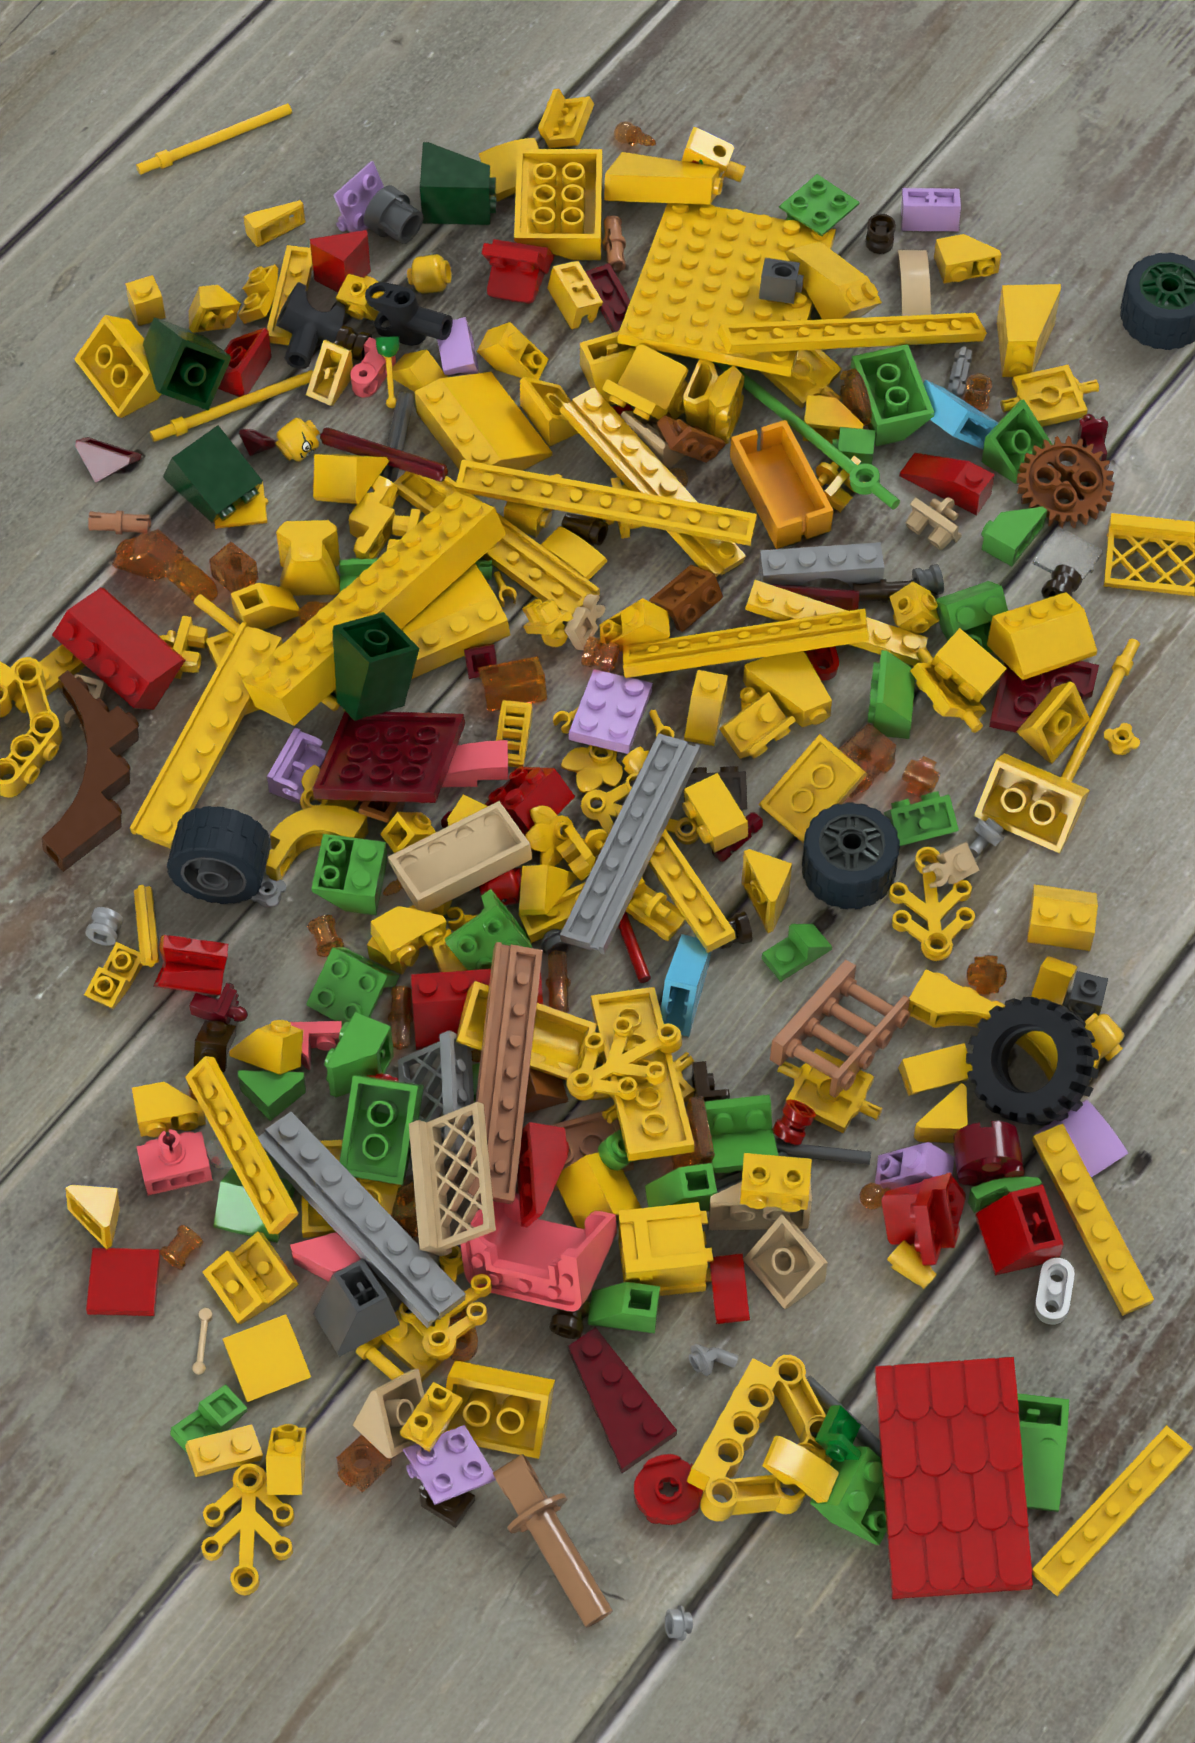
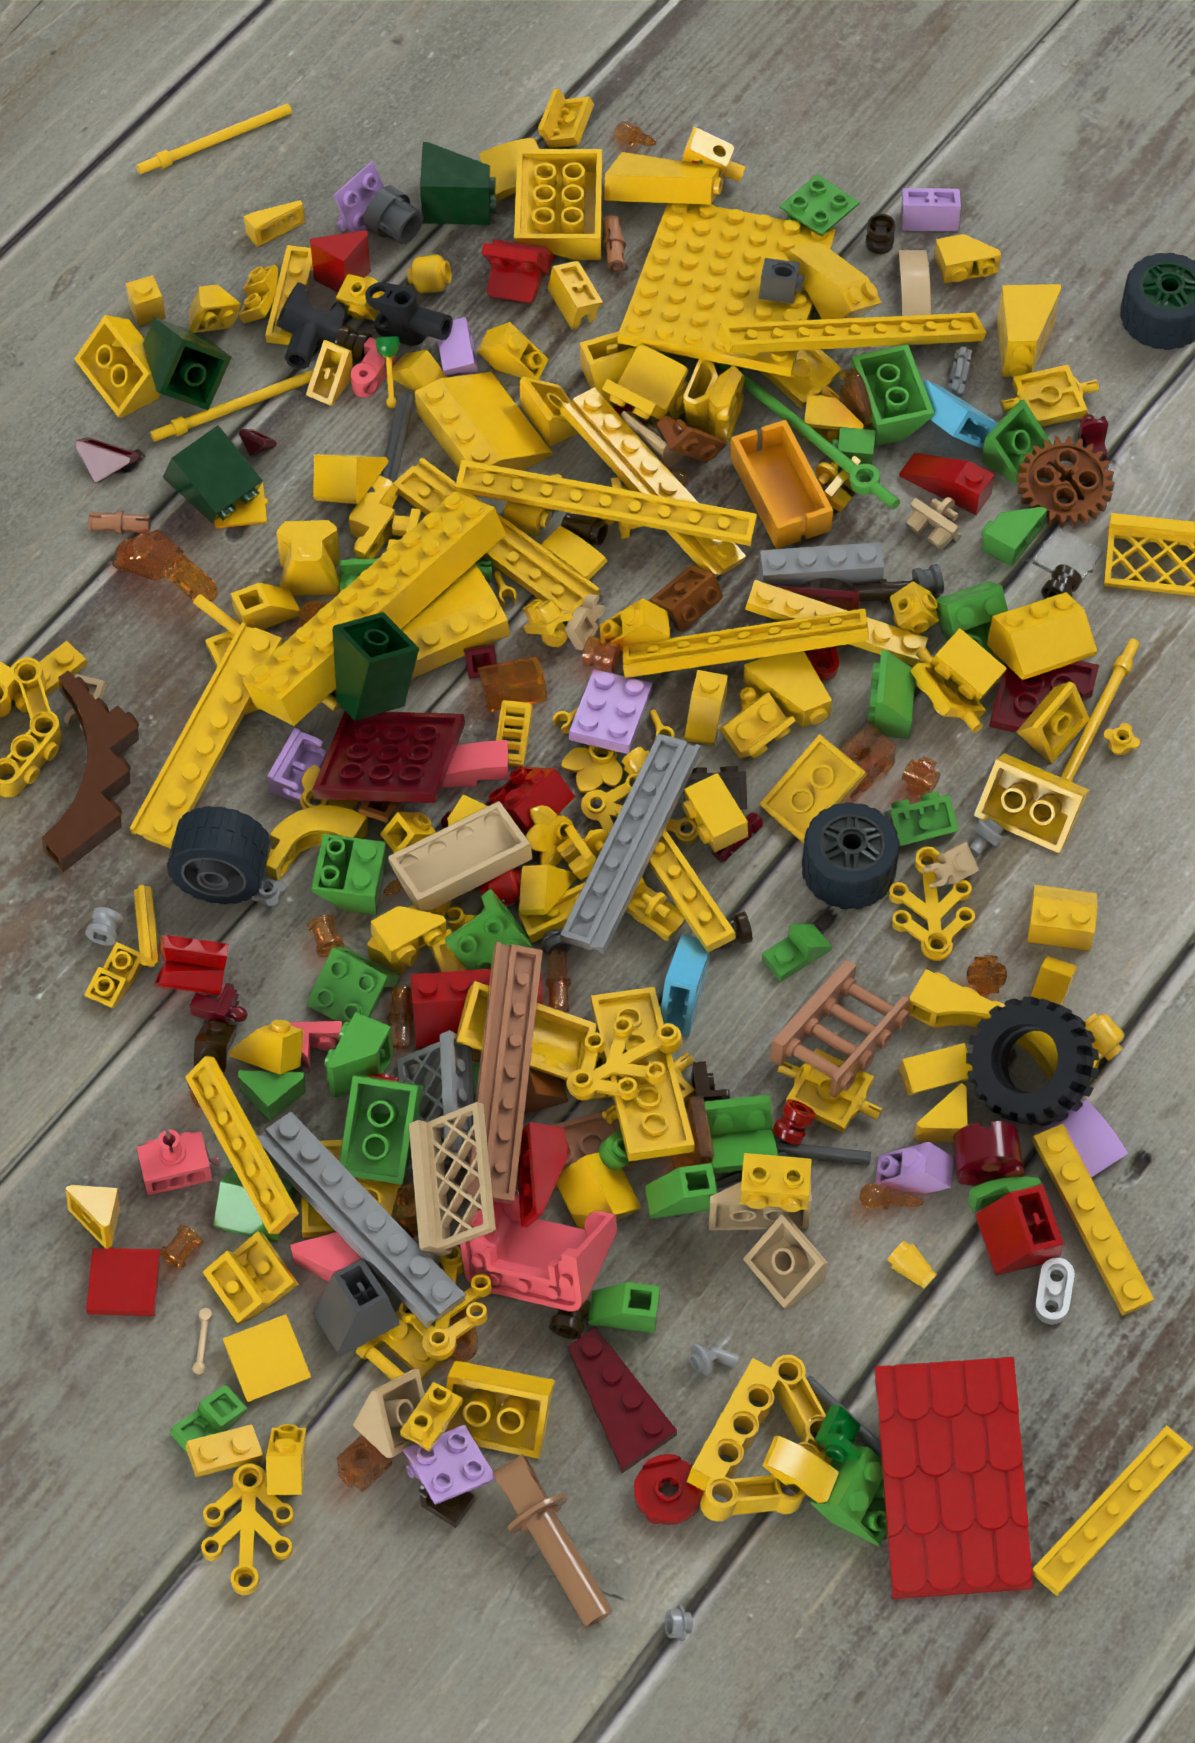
(119, 649): red slope -> none
(165, 1108): yellow slope -> none
(187, 636): yellow hips -> none
(231, 559): clear orange brick -> none
(249, 358): red slope -> none
(297, 439): yellow head -> none
(397, 458): dark red axle -> none
(611, 293): dark red plate -> none
(633, 949): red bar -> none
(665, 1247): yellow container -> none
(729, 1289): red slope -> none
(767, 885): yellow slope -> none
(925, 1215): red piece -> none
(978, 388): clear orange bush -> none
(1043, 1448): bright green slope -> none
(1087, 995): dark grey brick -> none

